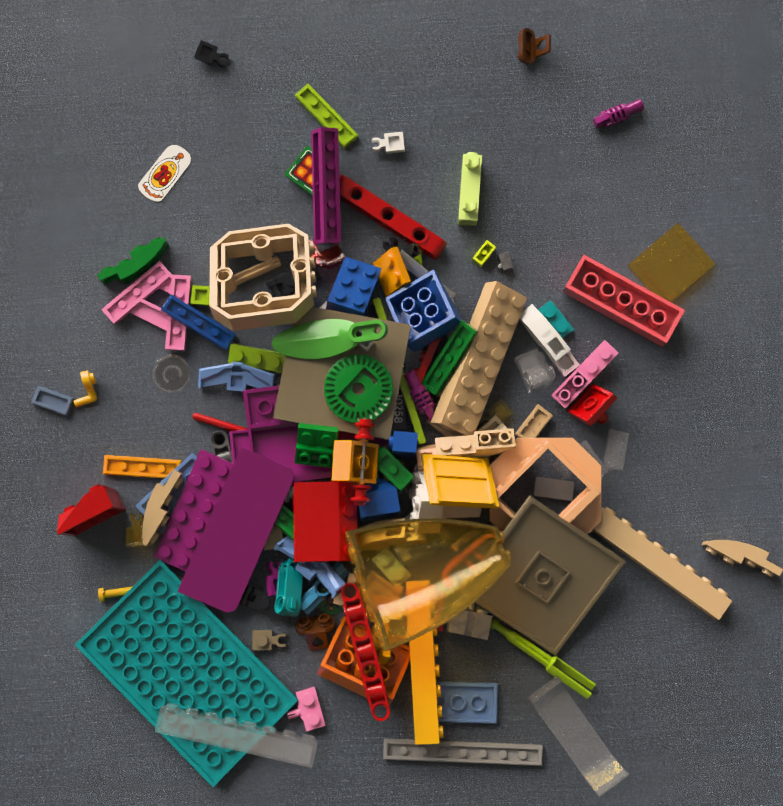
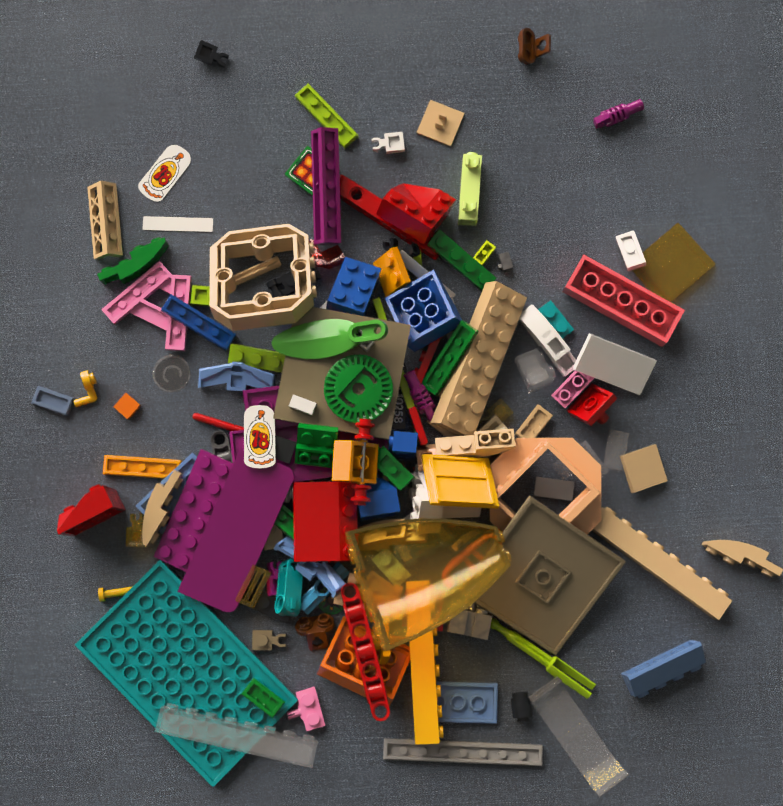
(107, 219): none -> tan fence
(127, 406): none -> orange tile
(178, 224): none -> white sticker
(259, 437): none -> sticker
(259, 590): none -> clear yellow tile
(263, 697): none -> green plate
(284, 449): none -> black piece
(302, 405): none -> white piece
(416, 209): none -> red slope
(418, 426): none -> red tile
(440, 123): none -> tan piece
(460, 260): none -> green plate
(521, 706): none -> black brick
(614, 364): none -> white tile
(630, 251): none -> white plate
(643, 468): none -> tan tile
(664, 667): none -> medium blue slope

